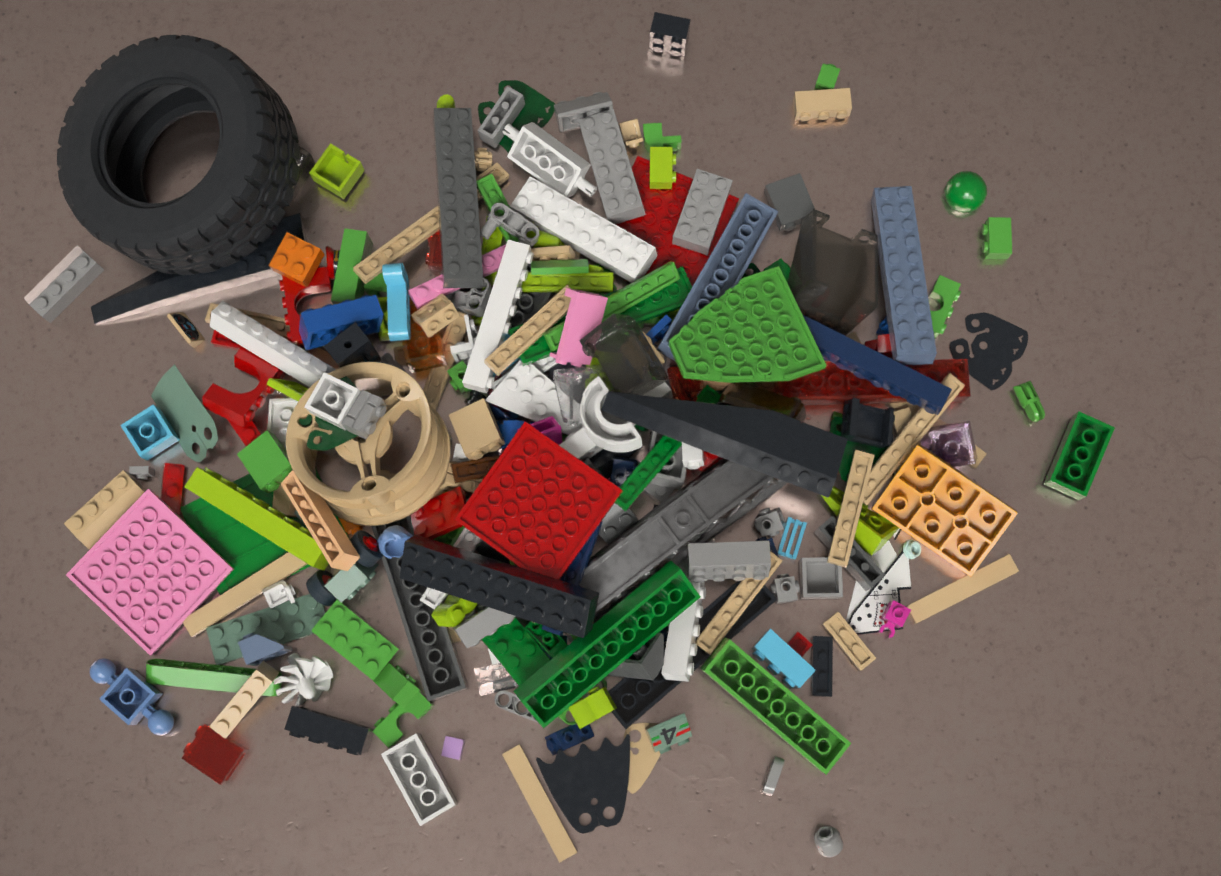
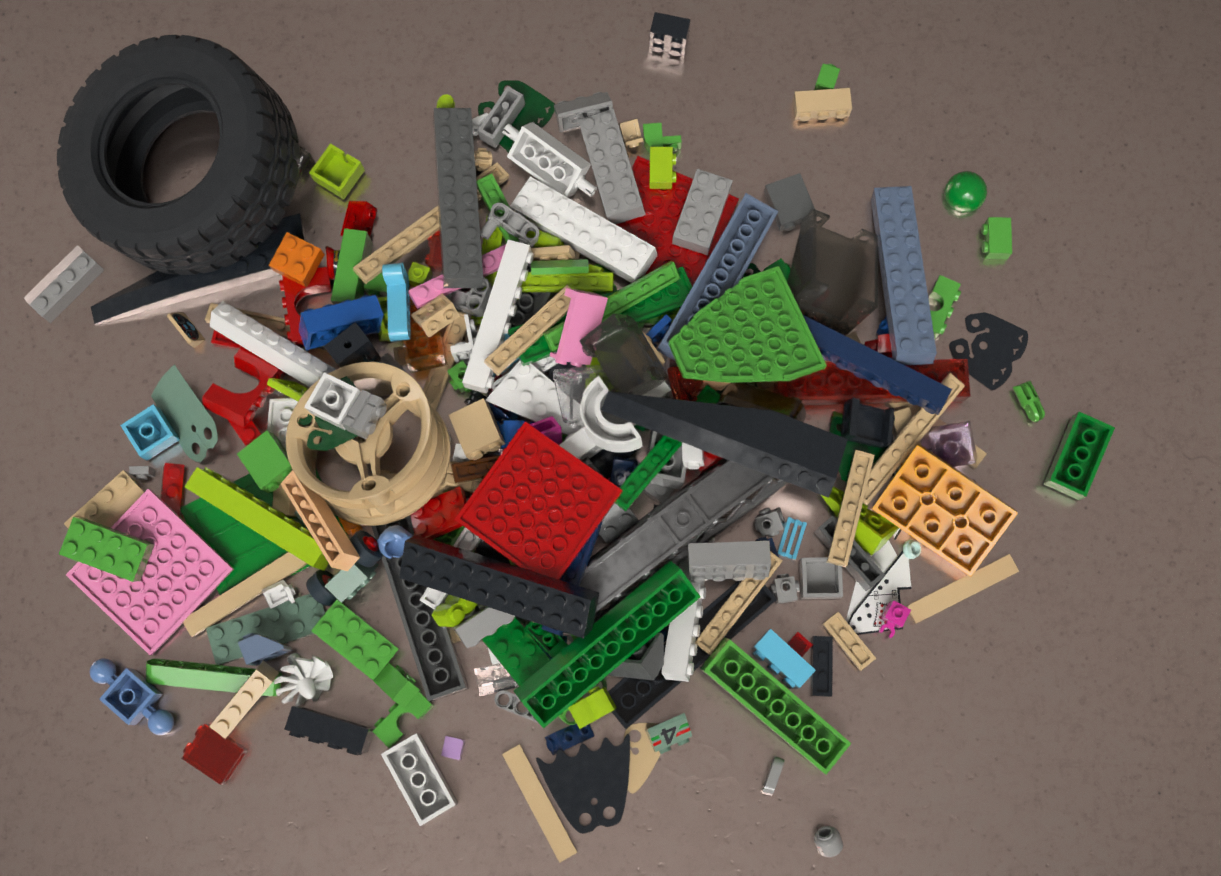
(106, 549): none -> bright green brick
(359, 216): none -> red bracket
(419, 274): none -> lime brick
(477, 122): none -> white arm

